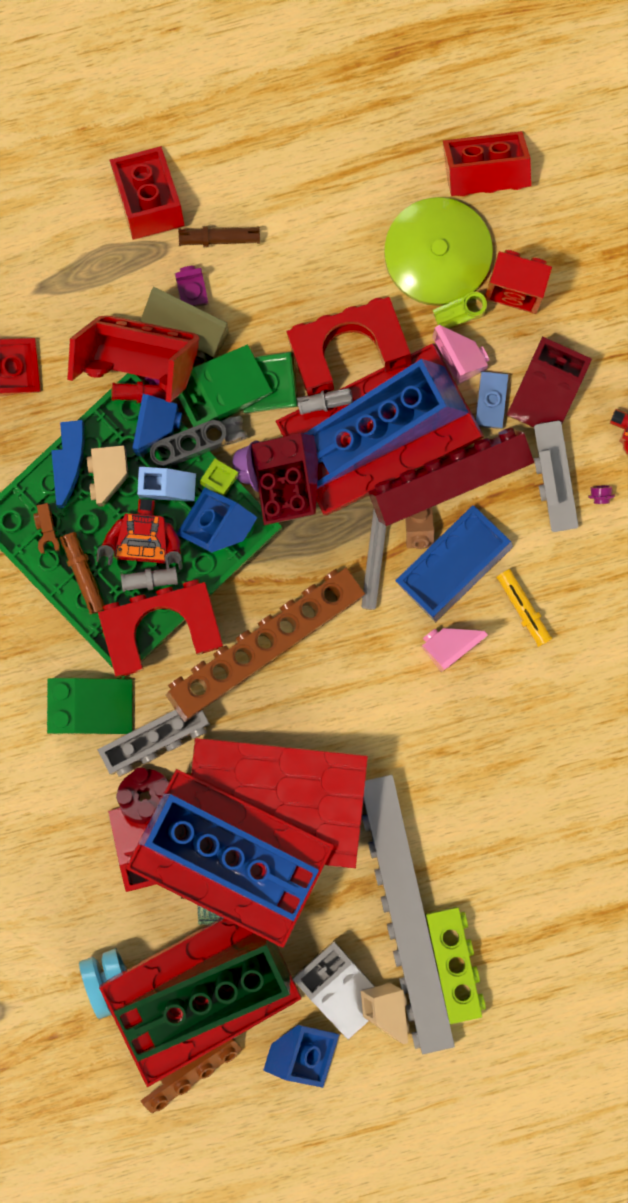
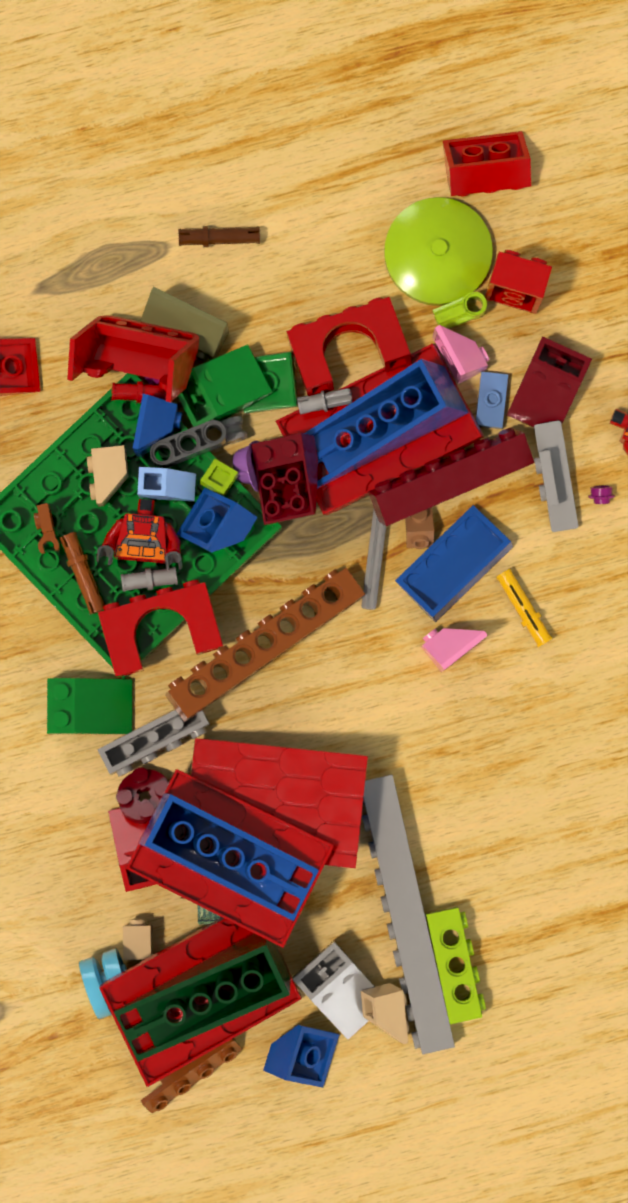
(68, 461): blue slope -> none
(137, 940): none -> tan brick
(147, 193): red slope -> none
(191, 286): magenta bracket -> none

